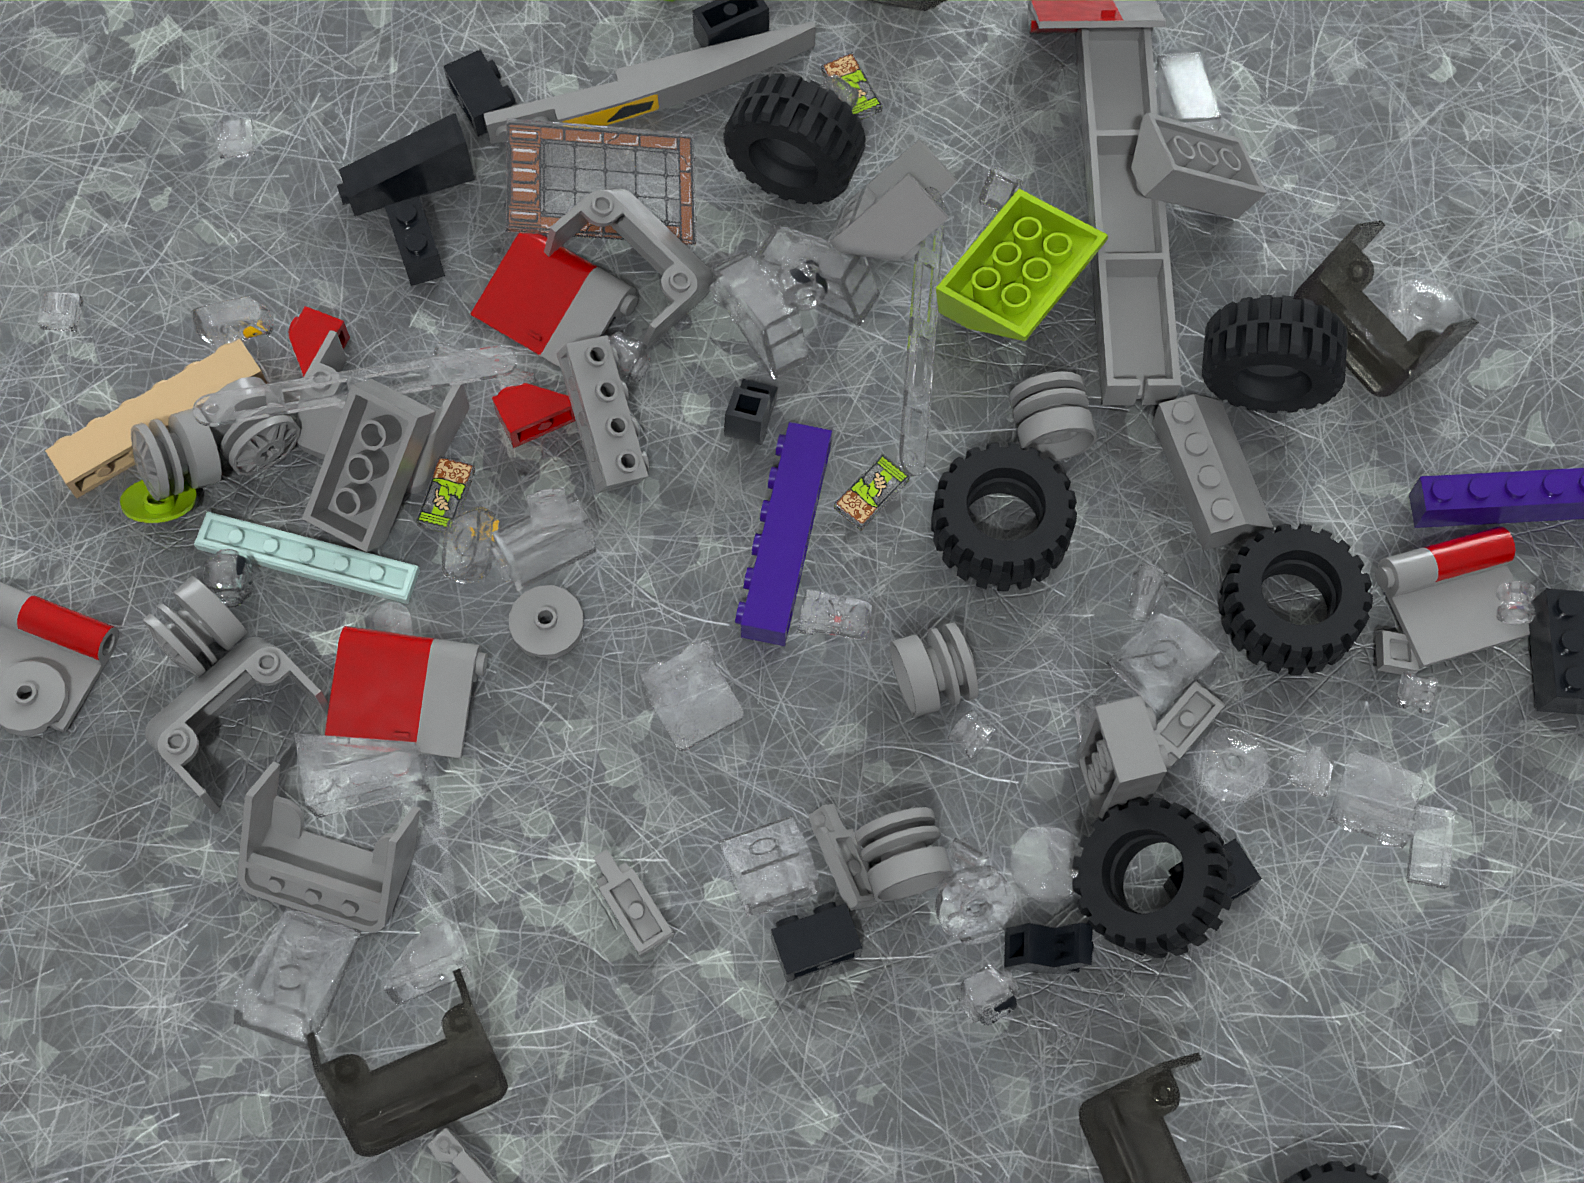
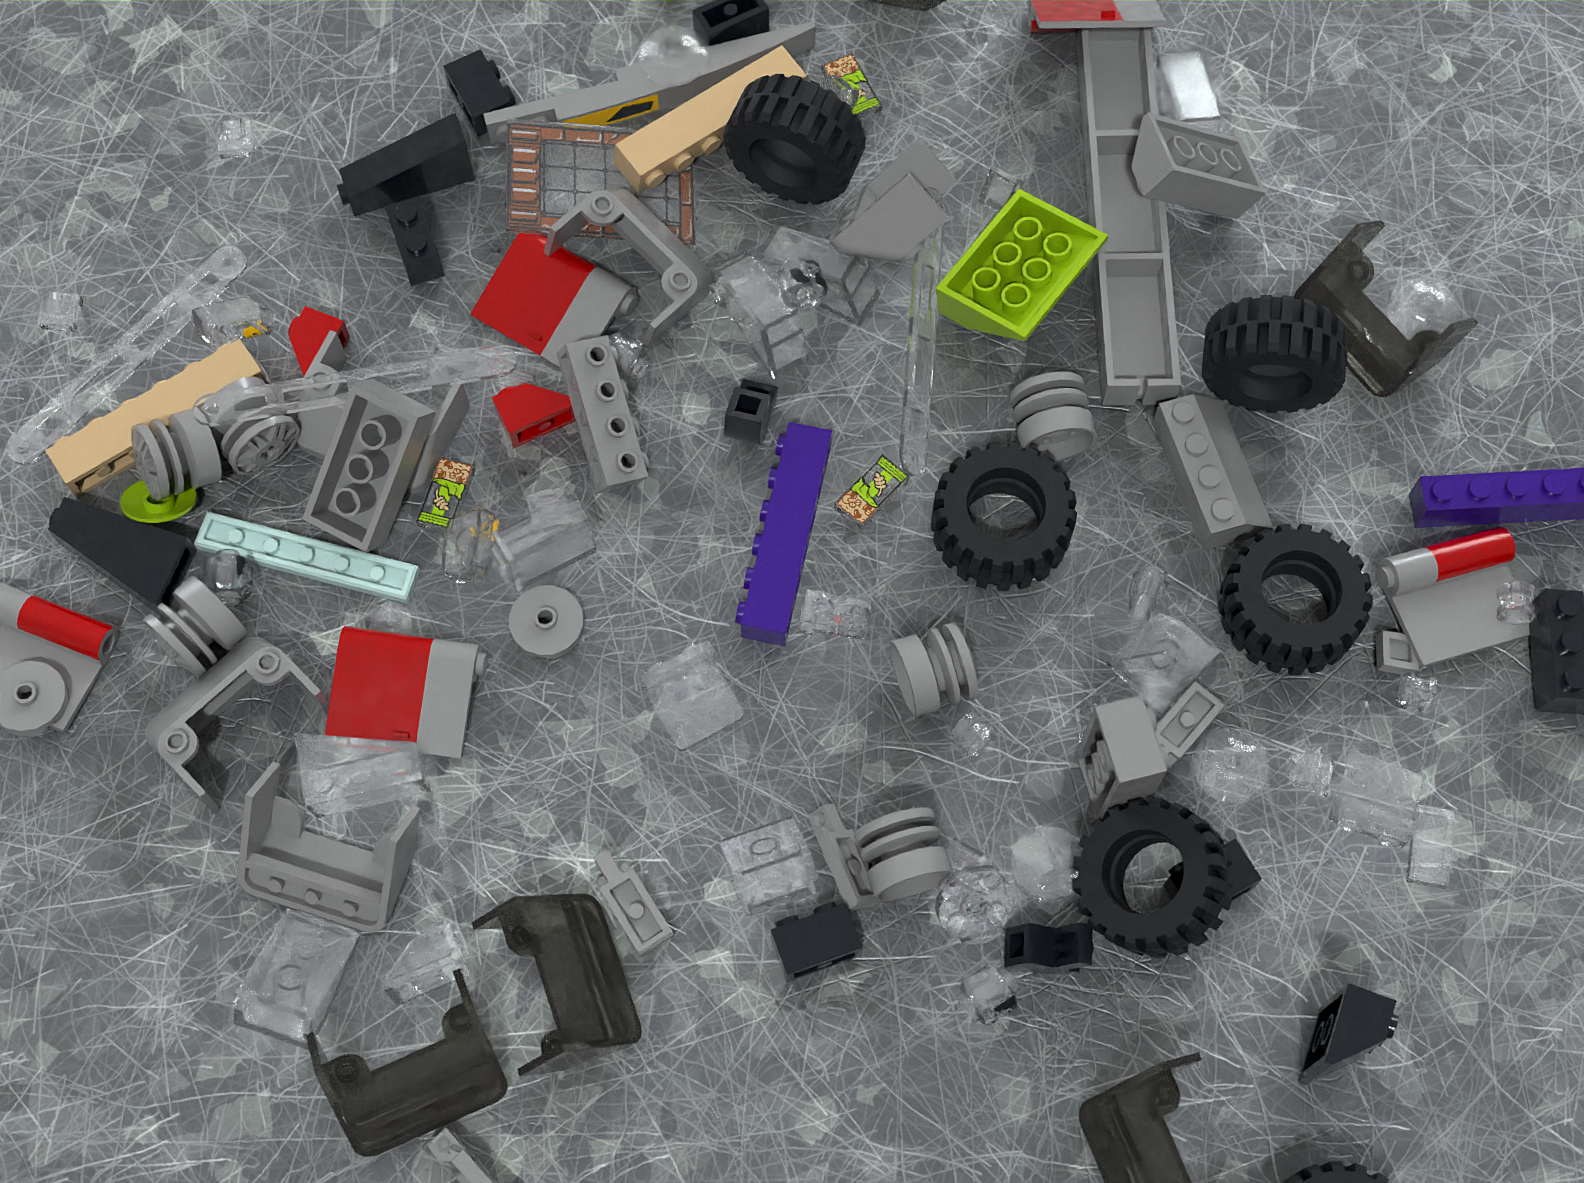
(30, 444): none -> clear piece
(128, 552): none -> black slope
(578, 975): none -> clear smoke windscreen
(676, 66): none -> clear dish
(692, 127): none -> tan brick
(1346, 1030): none -> black slope

